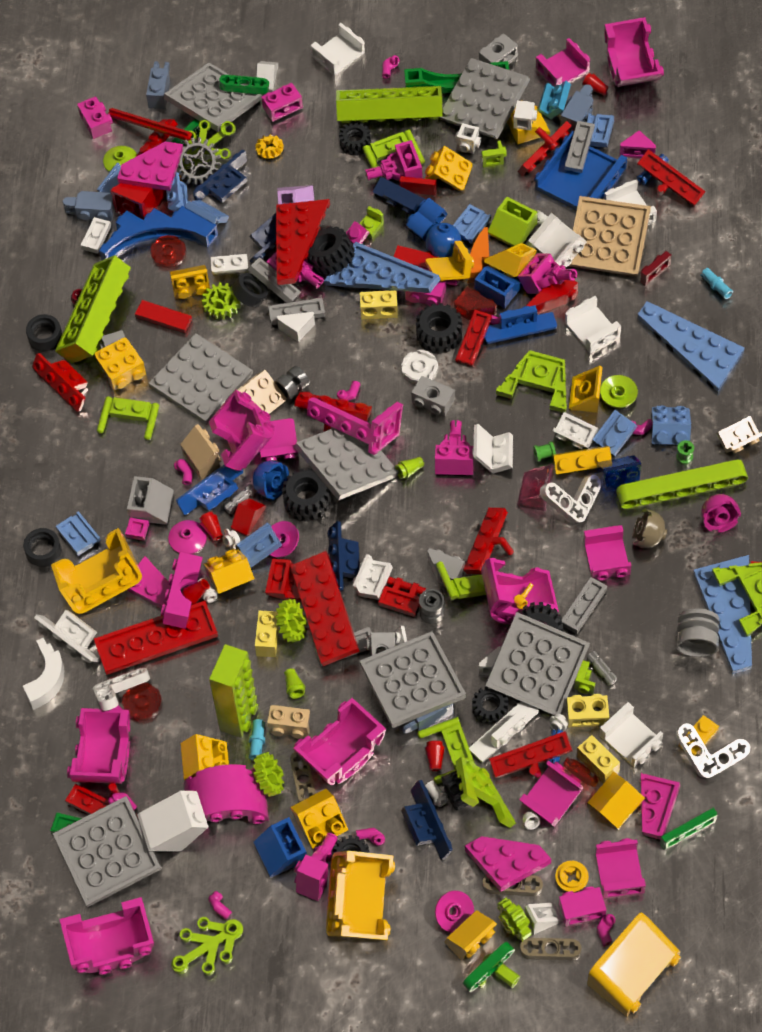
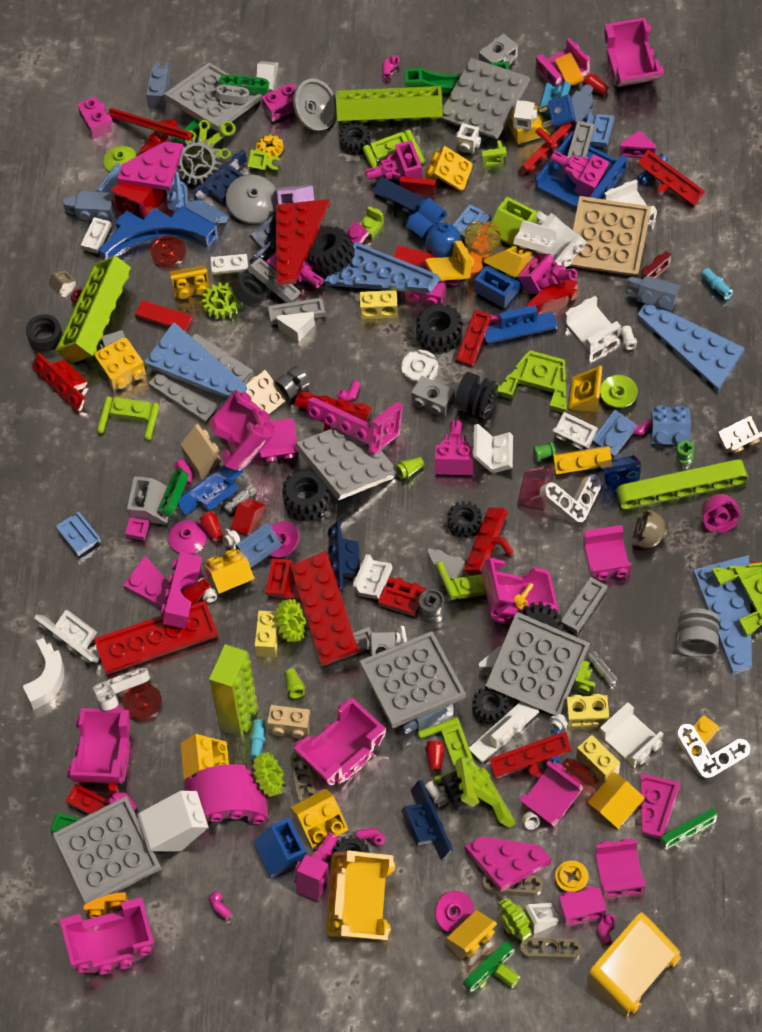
(39, 534): black tyre -> none
(61, 281): none -> dark tan slope
(99, 576): yellow windscreen -> none
(99, 906): none -> light orange slope
(173, 492): none -> green beam
(188, 361): none -> medium blue wing
(209, 944): lime plant -> none
(232, 94): none -> light grey beam
(249, 207): none -> light grey dish
(260, 159): none -> lime plate
(269, 478): blue cylinder -> none
(315, 104): none -> light grey dish
(339, 51): white panel -> none
(464, 509): none -> black tyre
(472, 300): clear red slope -> none
(474, 394): none -> black wheel
(479, 246): none -> clear yellow plate
(535, 237): none -> white bracket
(561, 111): none -> blue piece
(569, 69): none -> light orange slope
(582, 171): none -> dark pink brick
(629, 341): none -> white pin
(654, 292): none -> sand blue hinge

